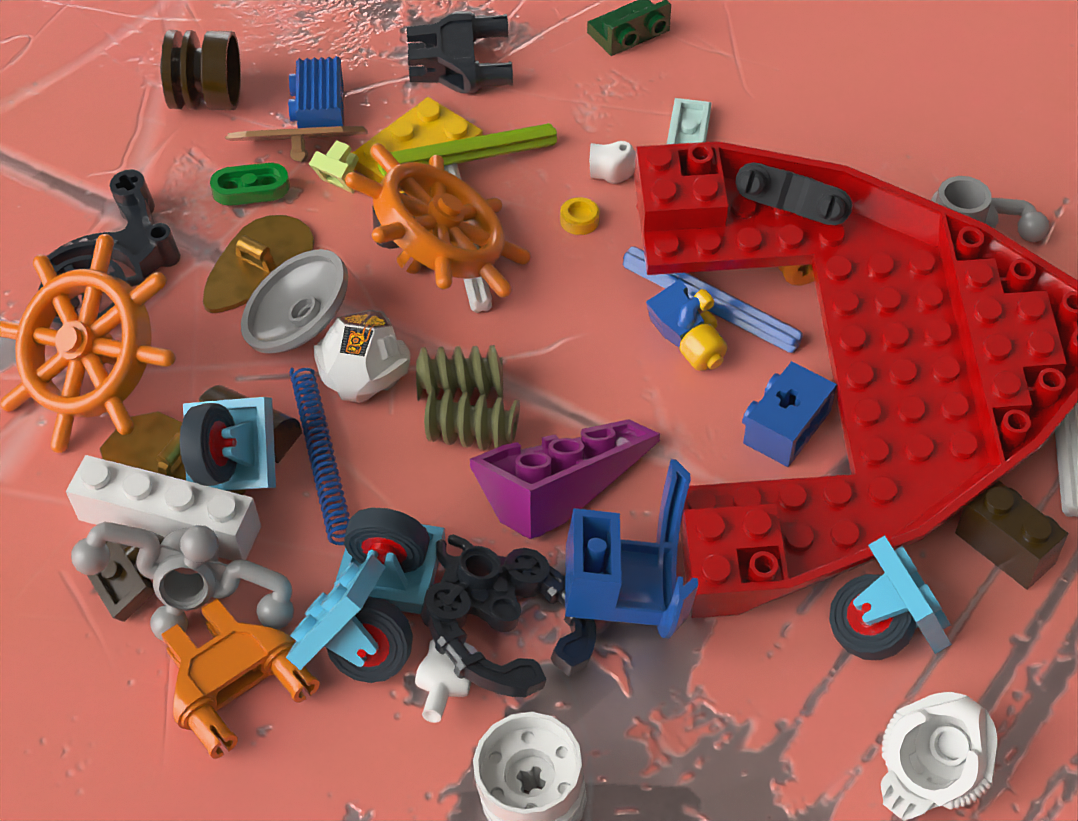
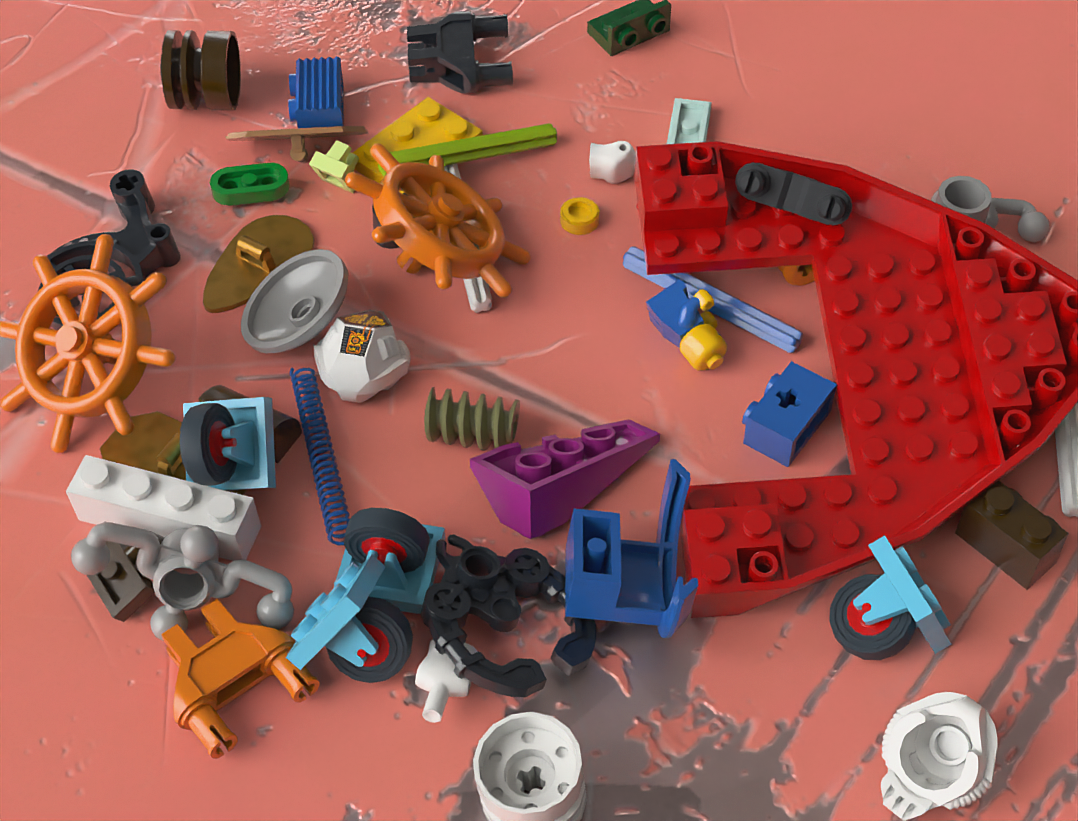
(459, 372): olive piece -> none

